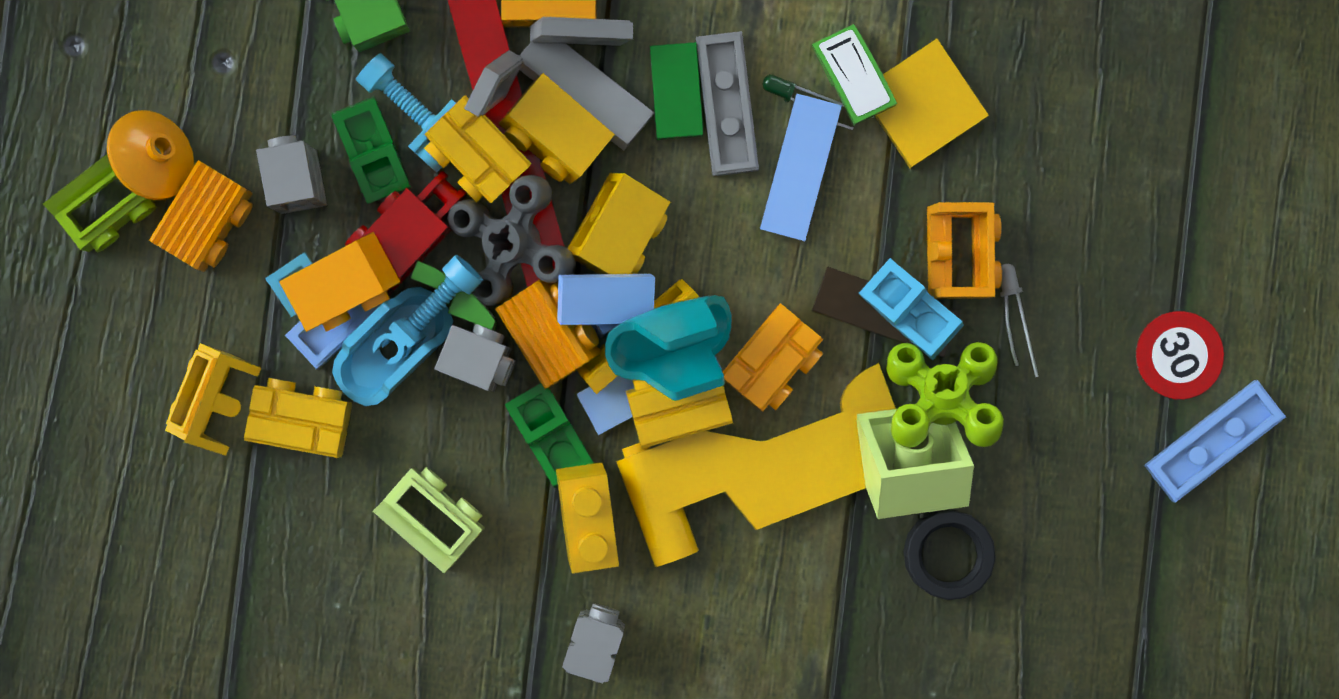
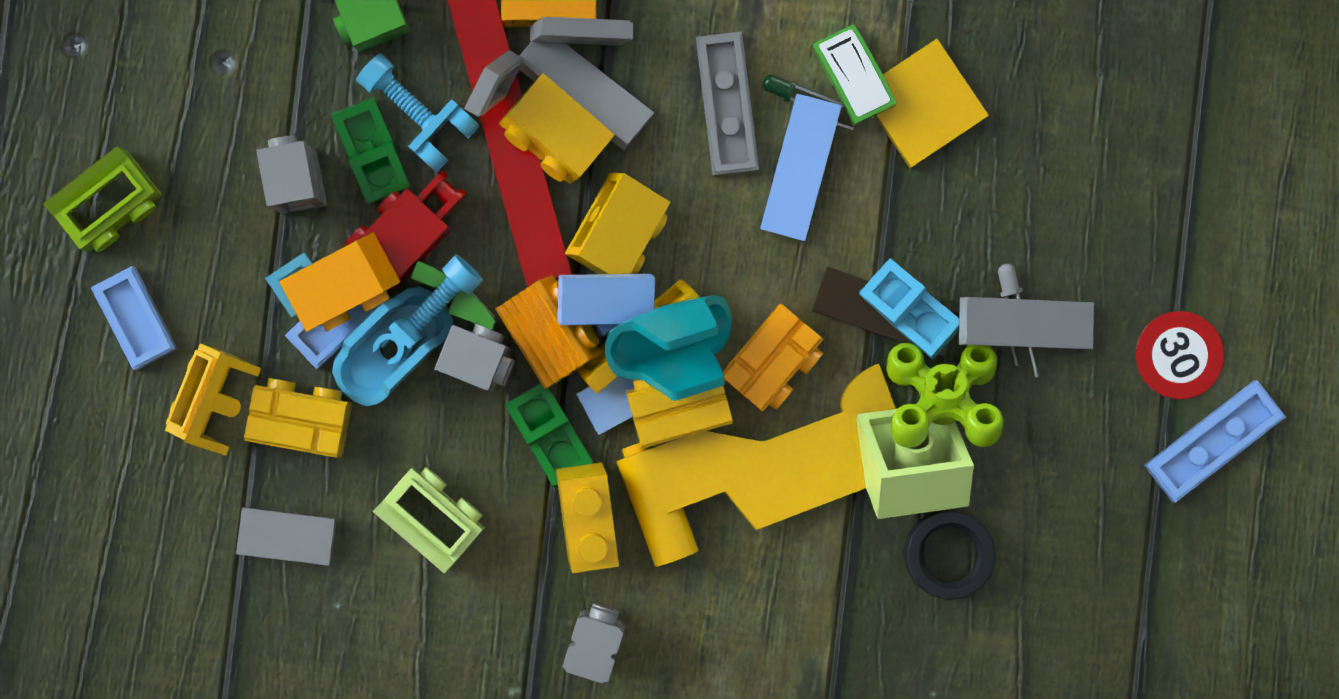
(134, 318): none -> light blue tile
(137, 161): light orange dish -> none
(202, 217): light orange brick -> none
(286, 536): none -> light grey tile
(476, 151): yellow brick -> none
(511, 239): dark grey gear -> none
(676, 91): green tile -> none
(985, 232): light orange window -> none
(1026, 323): none -> light grey tile

